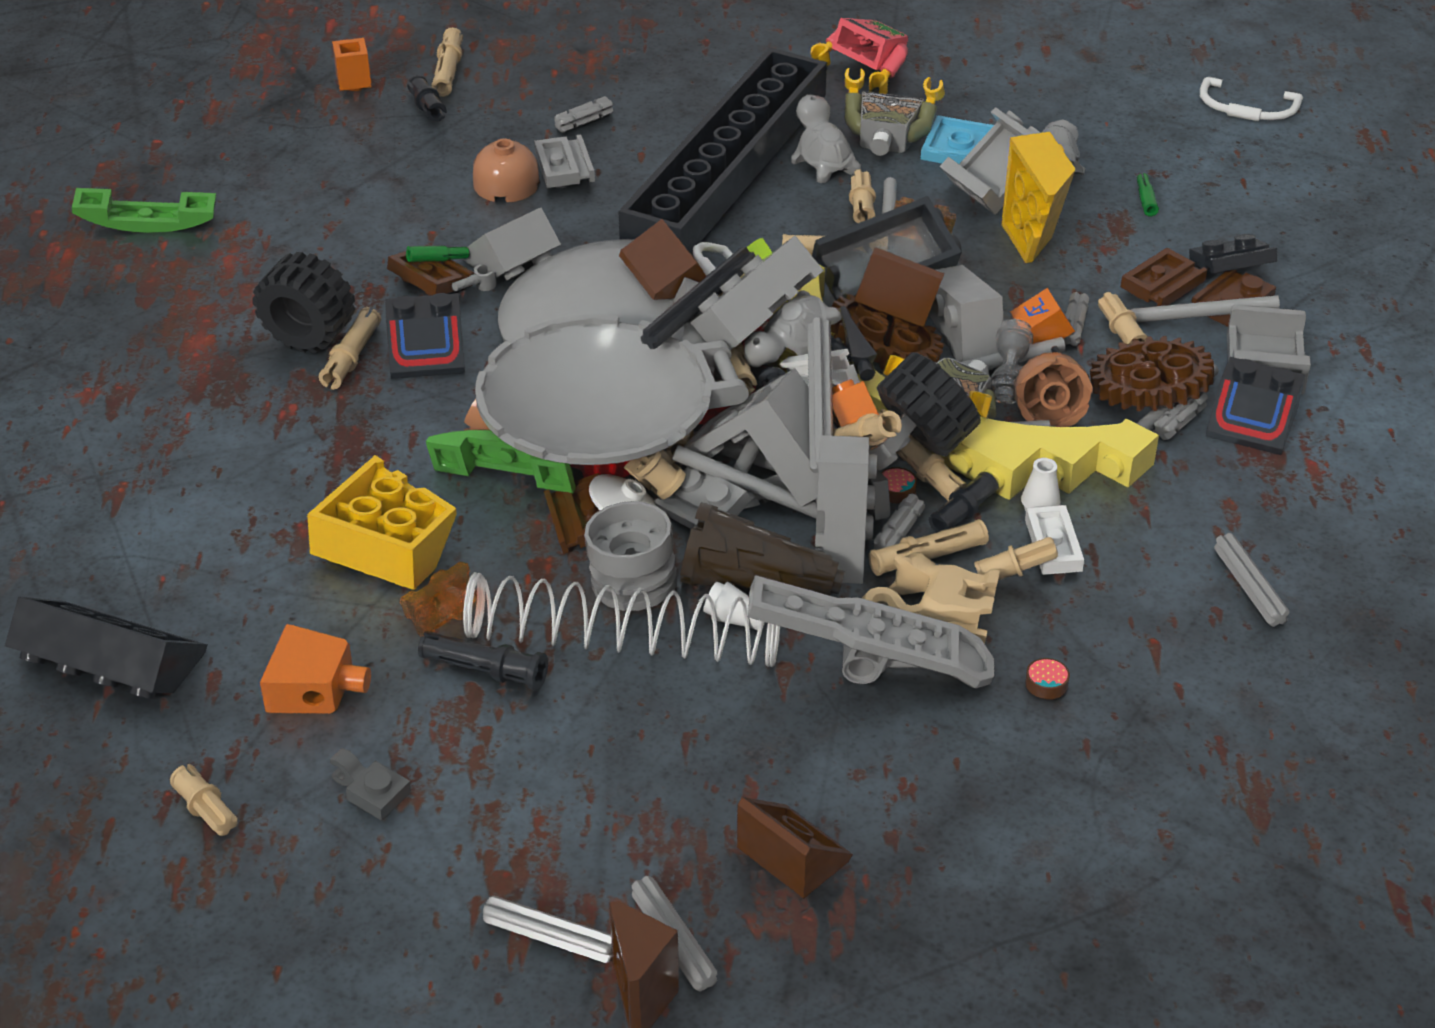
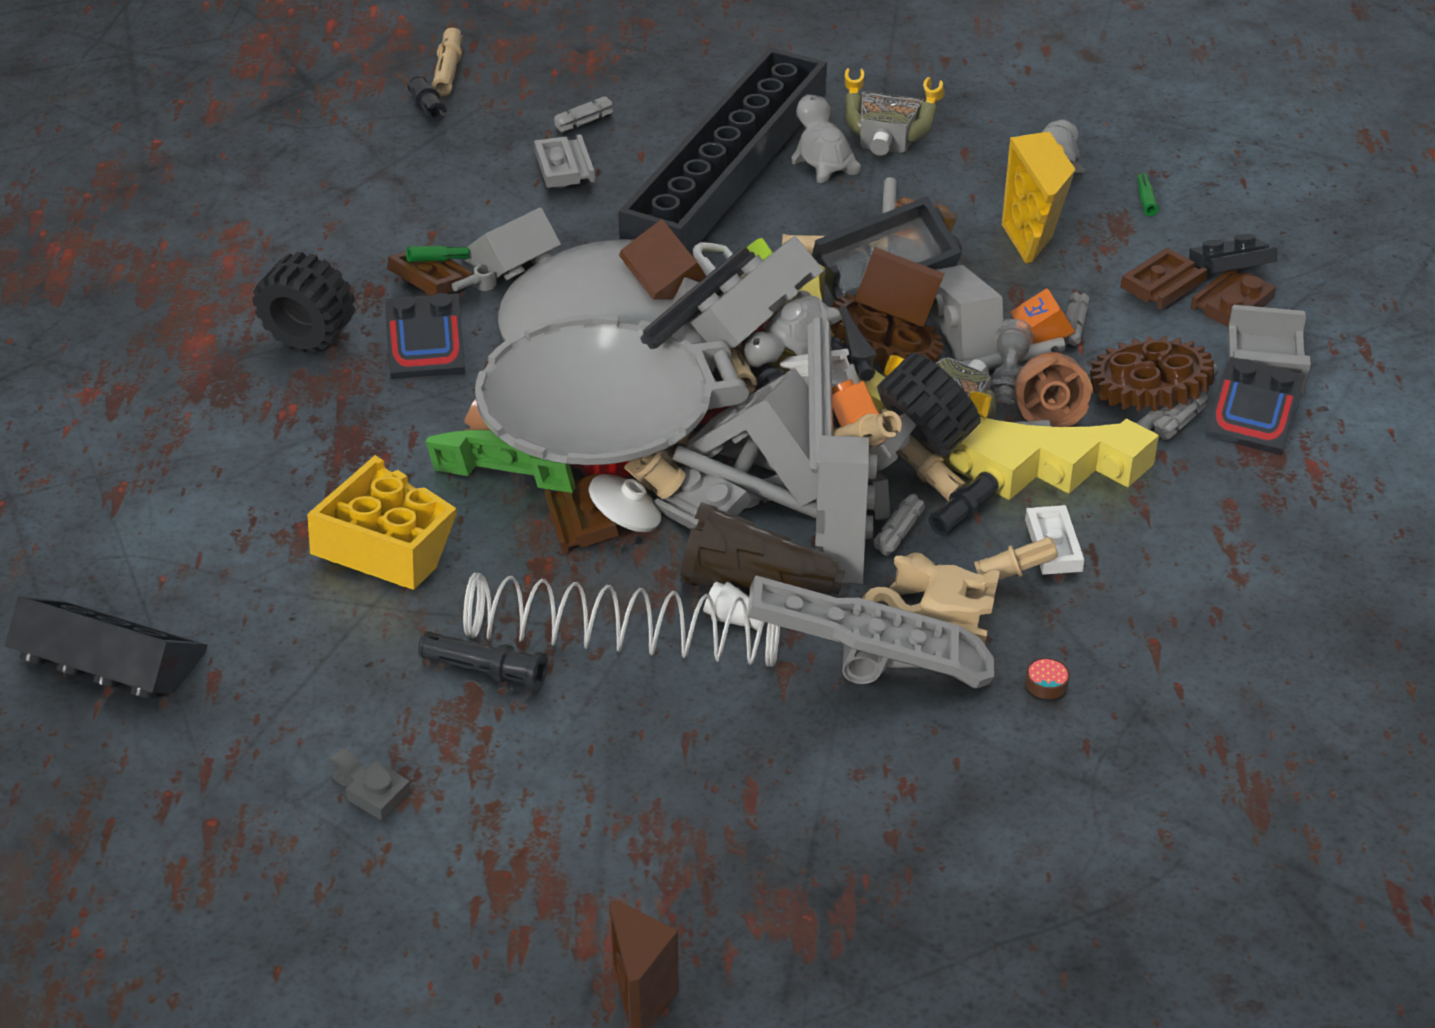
(143, 217): bright green slope -> none
(203, 799): tan axle -> none
(310, 673): orange torso -> none
(345, 355): tan pin -> none
(352, 64): orange brick -> none
(439, 599): clear orange hips -> none
(505, 171): nougat cylinder -> none
(548, 928): axle -> none
(631, 550): light grey wheel -> none
(691, 956): light grey axle -> none
(788, 845): reddish brown slope -> none
(862, 196): tan axle -> none
(869, 44): coral torso -> none
(900, 483): tile -> none
(931, 545): tan pin -> none
(952, 139): medium azure tile -> none
(985, 167): light grey panel -> none
(1042, 485): white cone -> none
(1121, 319): tan axle -> none
(1201, 309): light grey bar -> none
(1247, 112): white piece -> none
(1251, 580): light grey axle -> none

